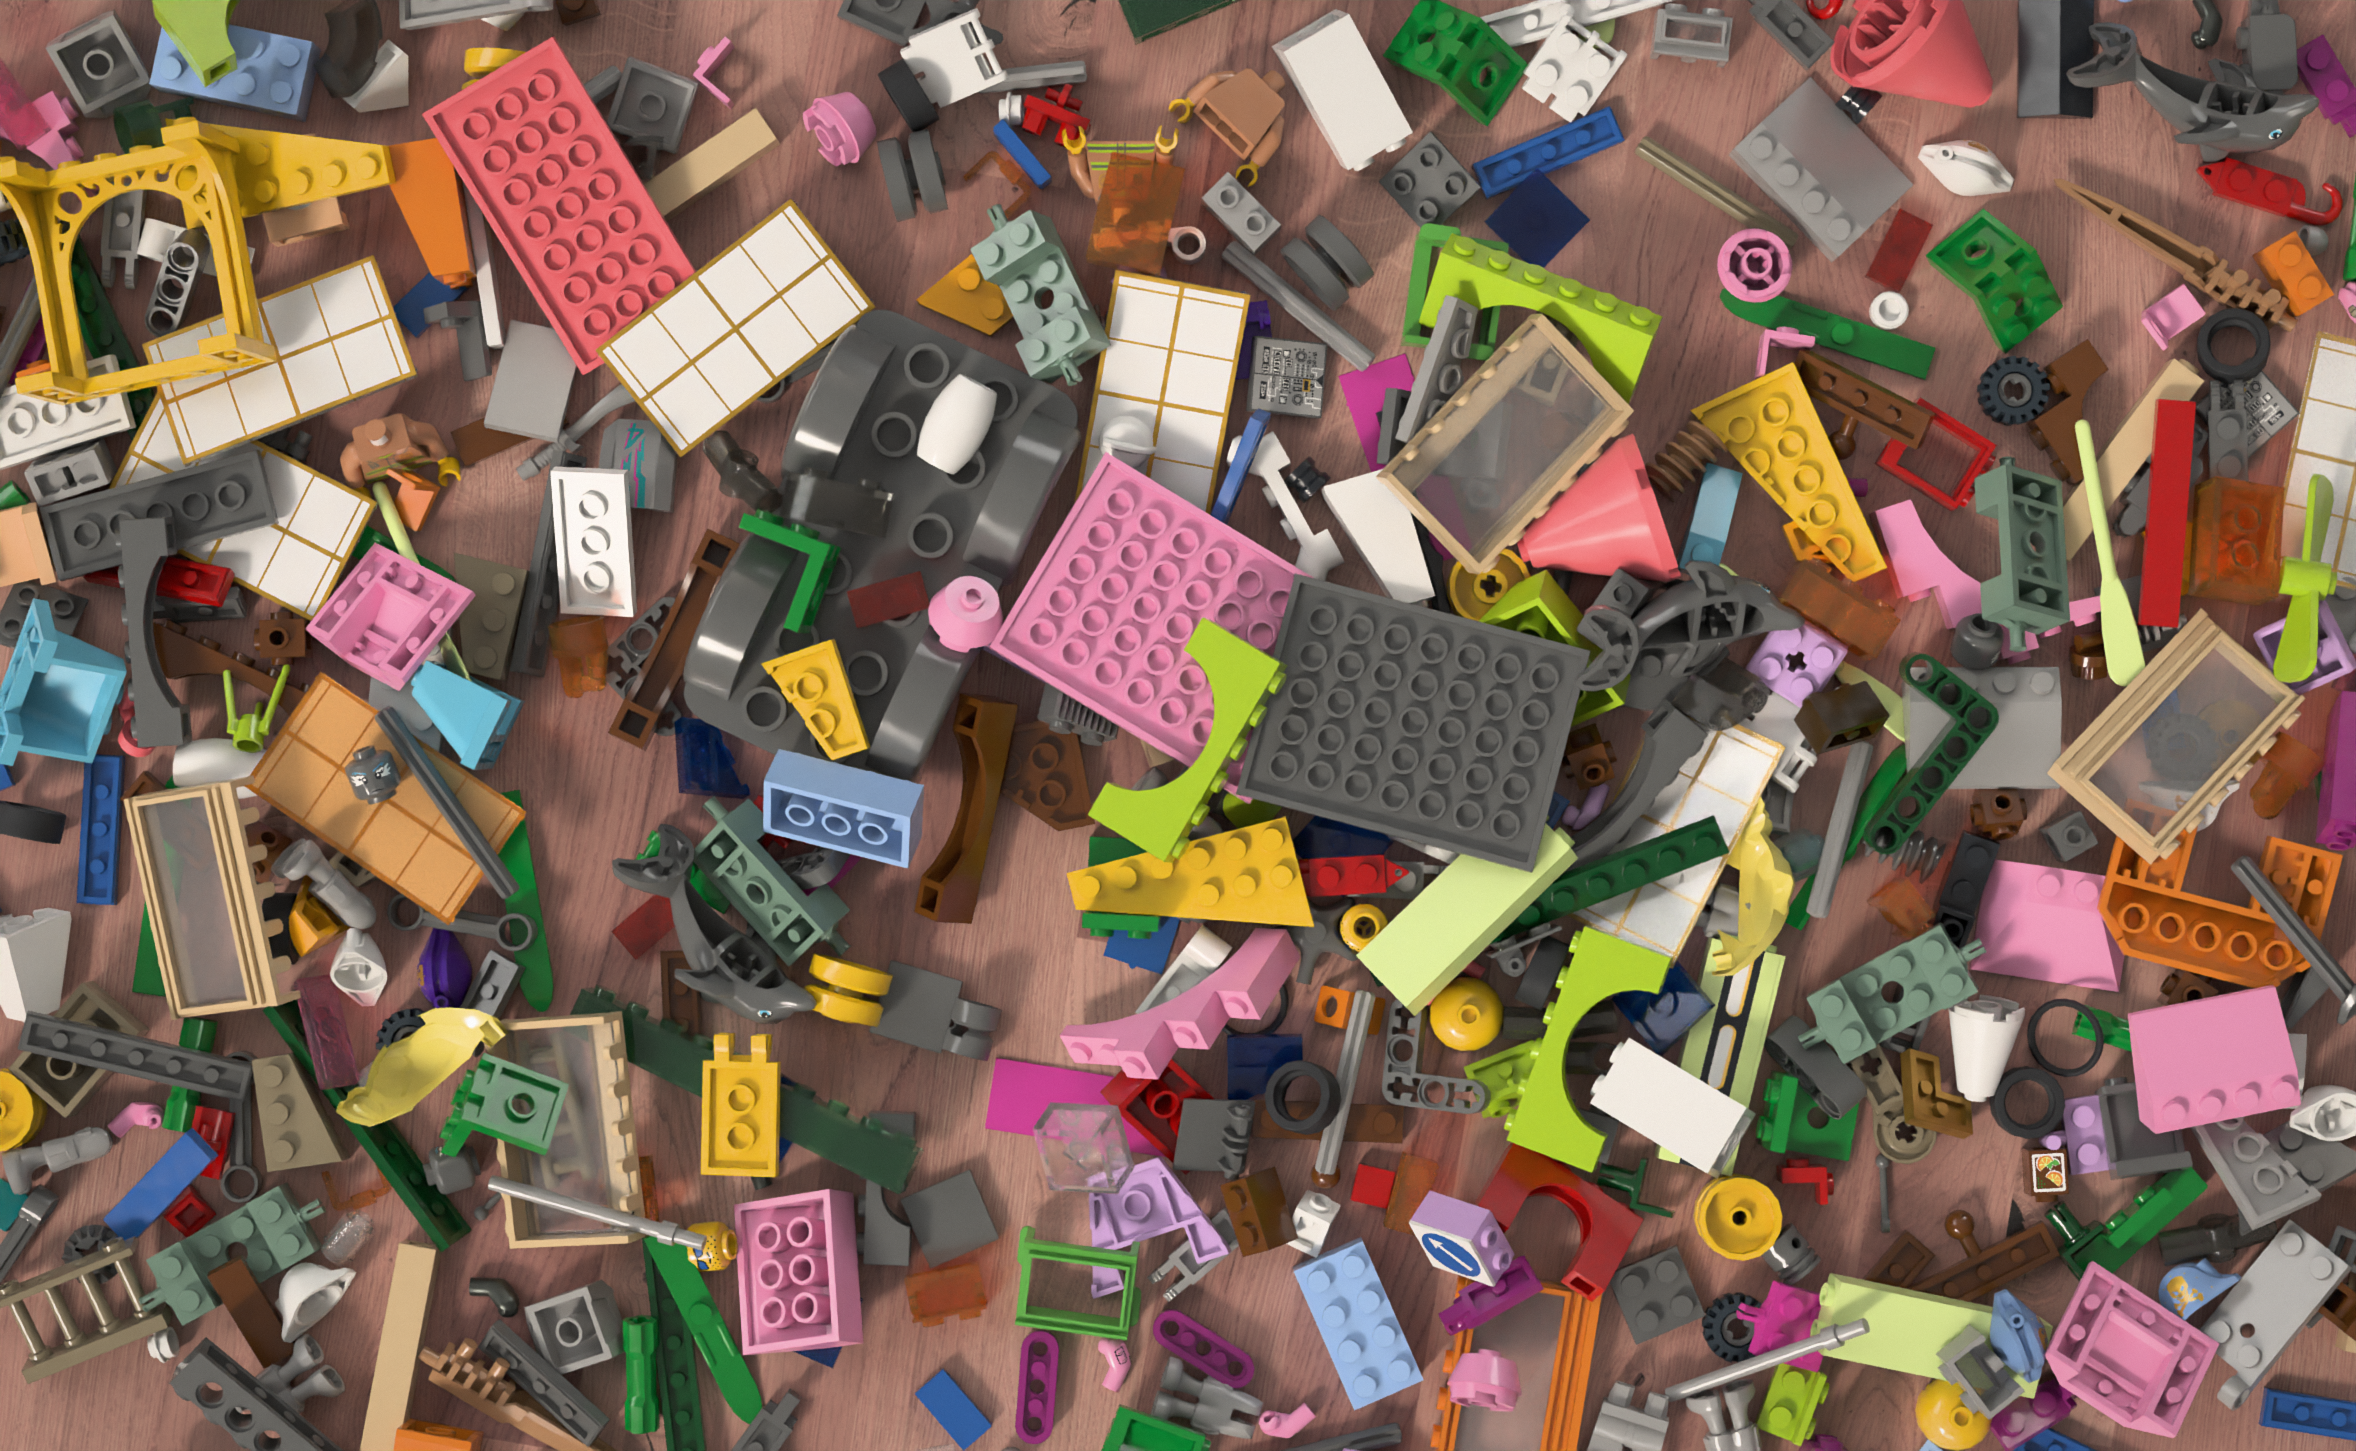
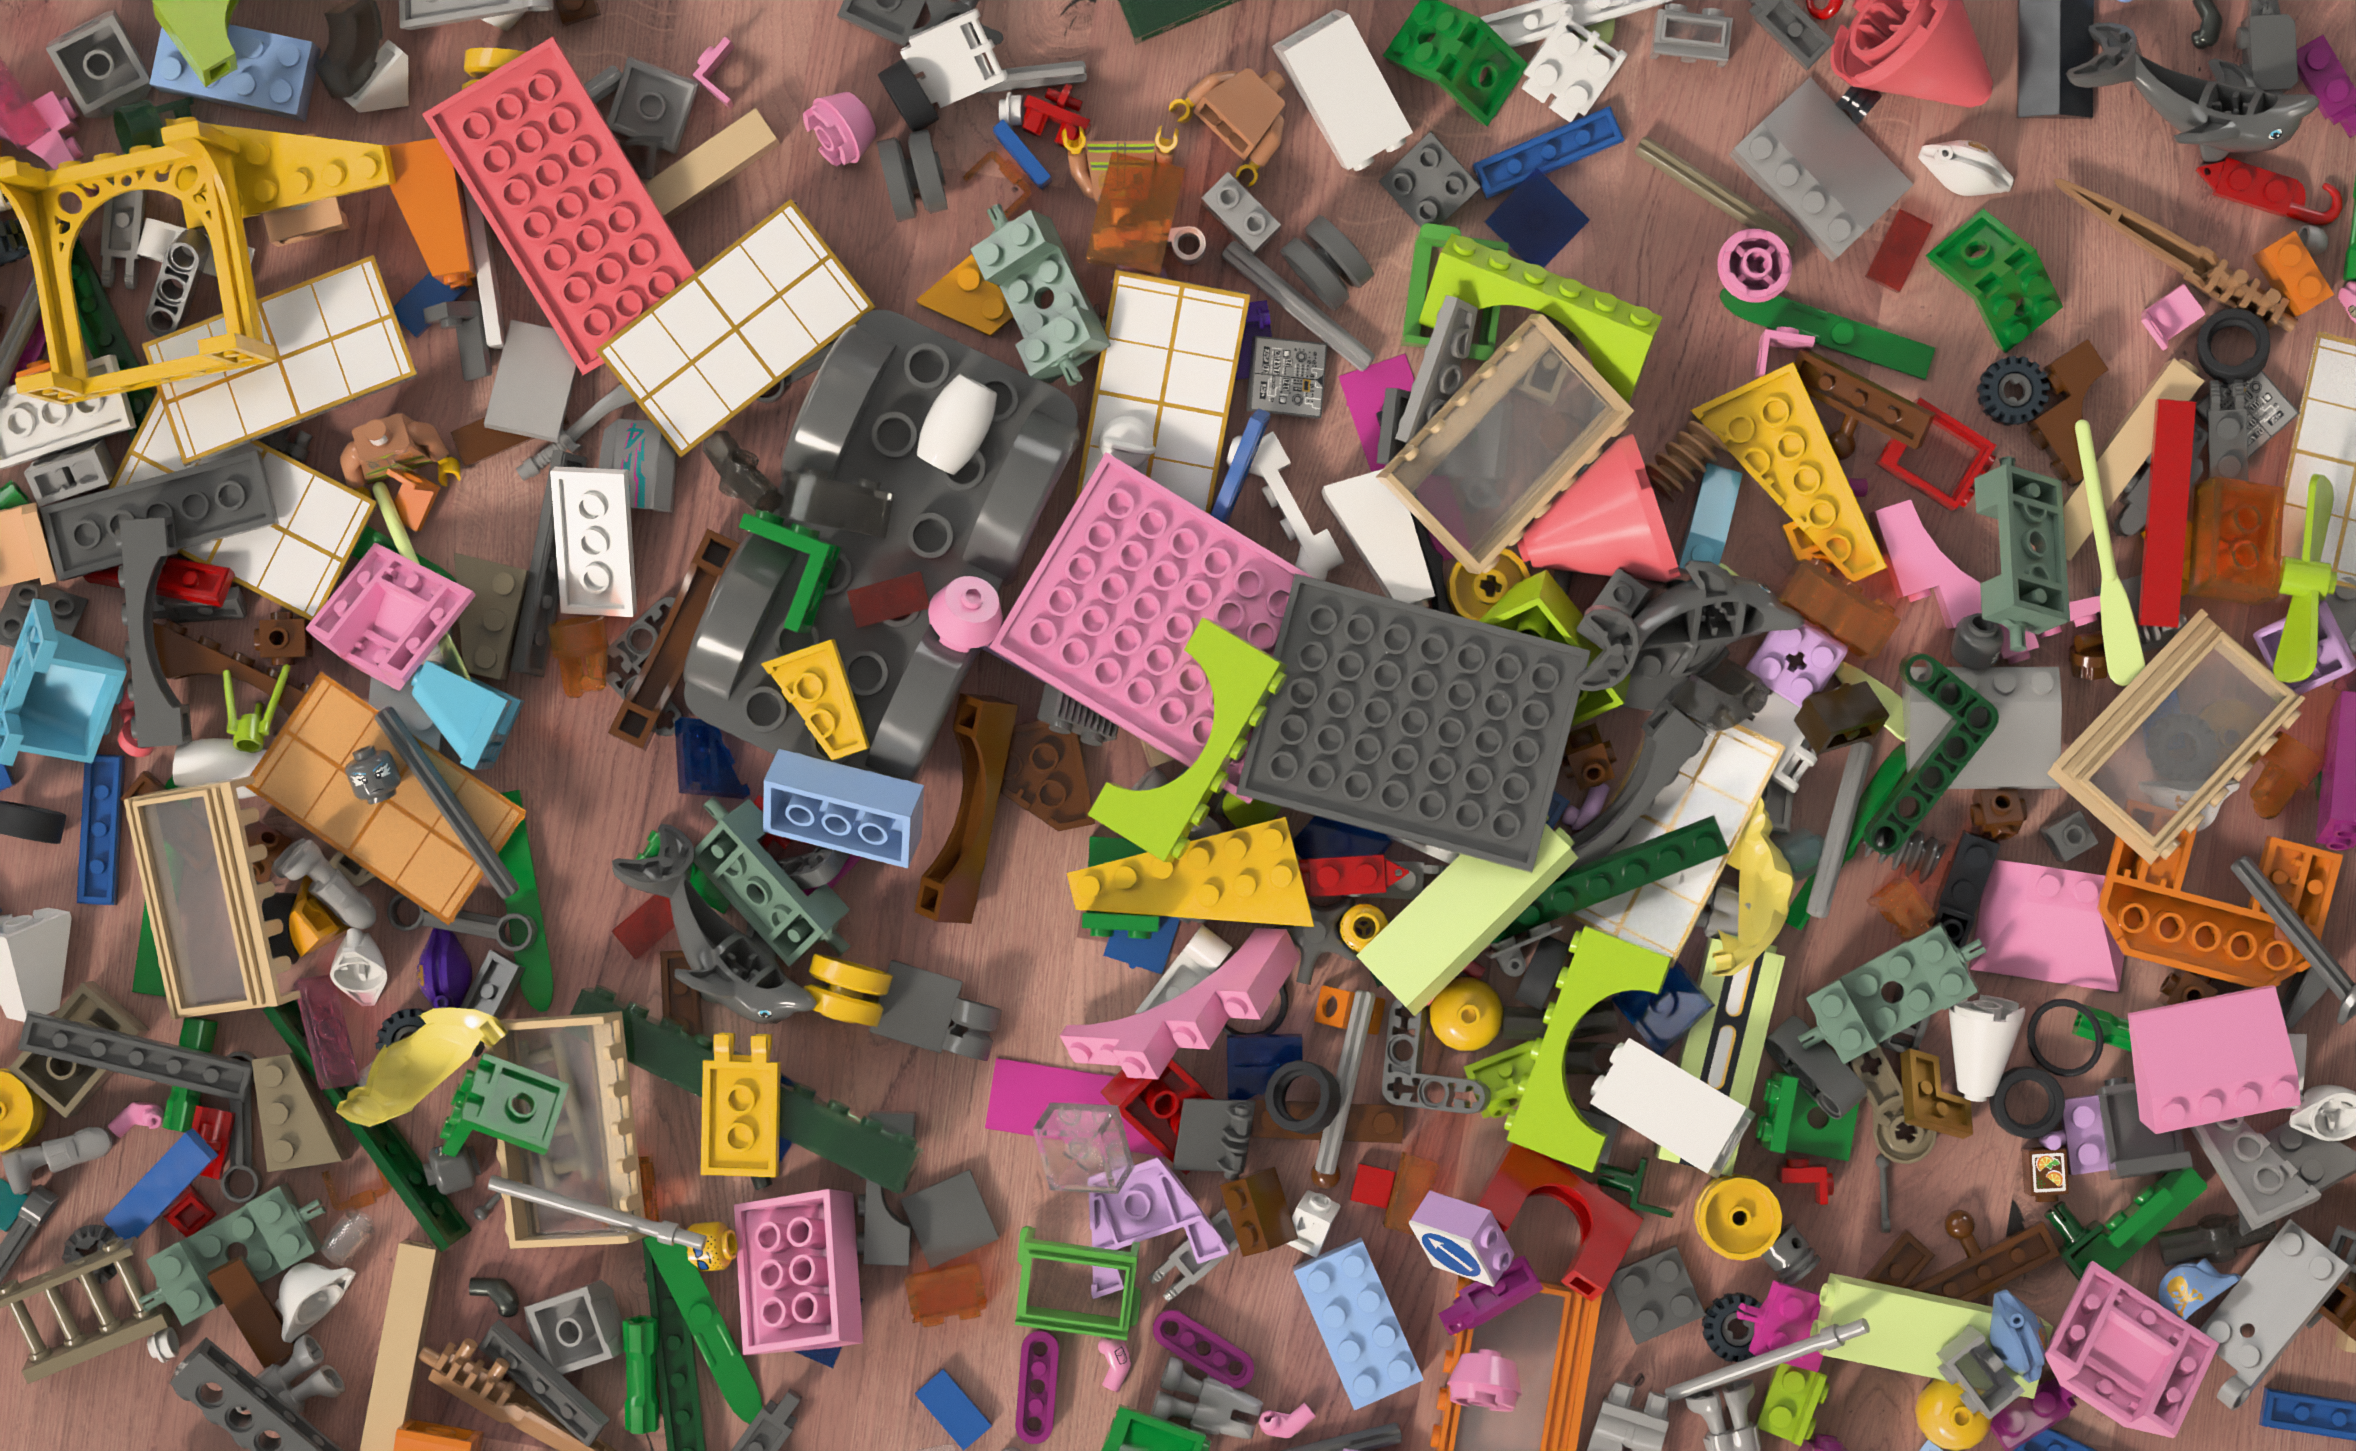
(1307, 479): black wheel -> none
(1888, 310): white tile -> none

